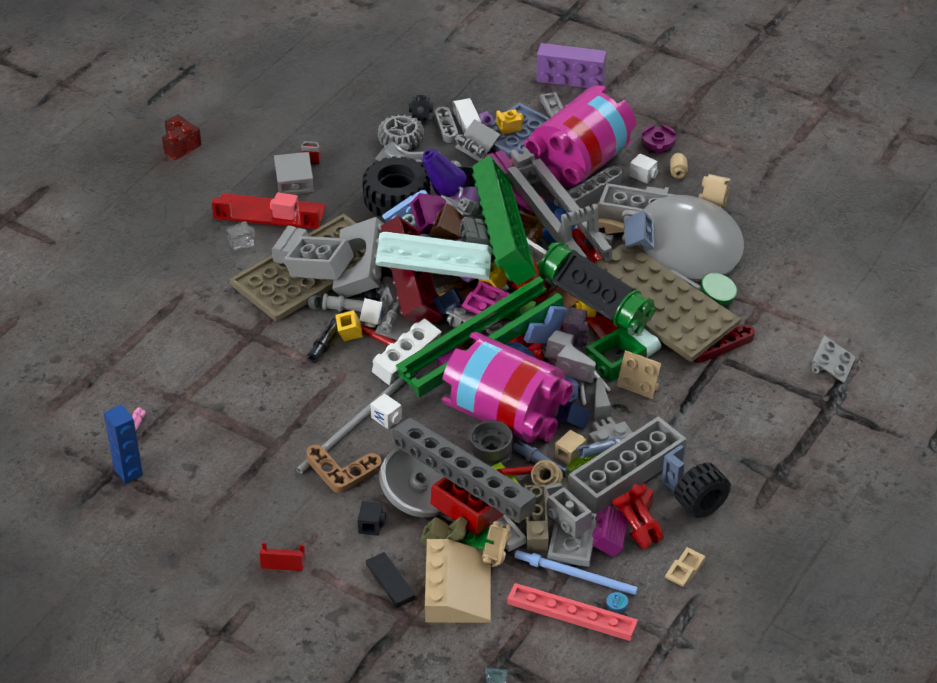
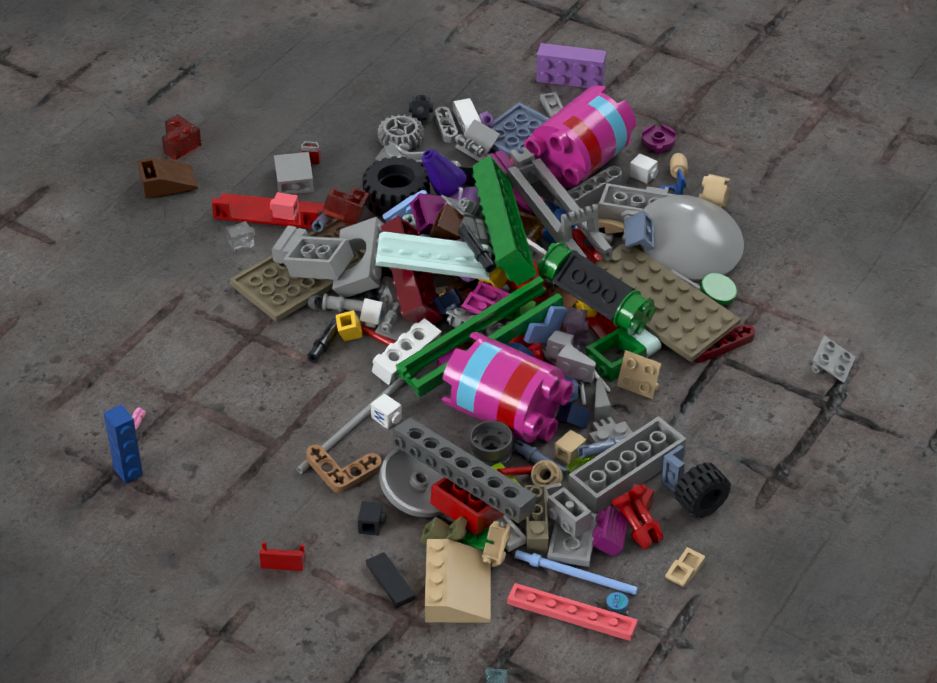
(165, 177): none -> reddish brown slope
(320, 222): none -> sand blue pin
(345, 205): none -> clear red brick
(481, 254): none -> black pin
(509, 121): yellow brick -> none
(681, 183): none -> blue bracket

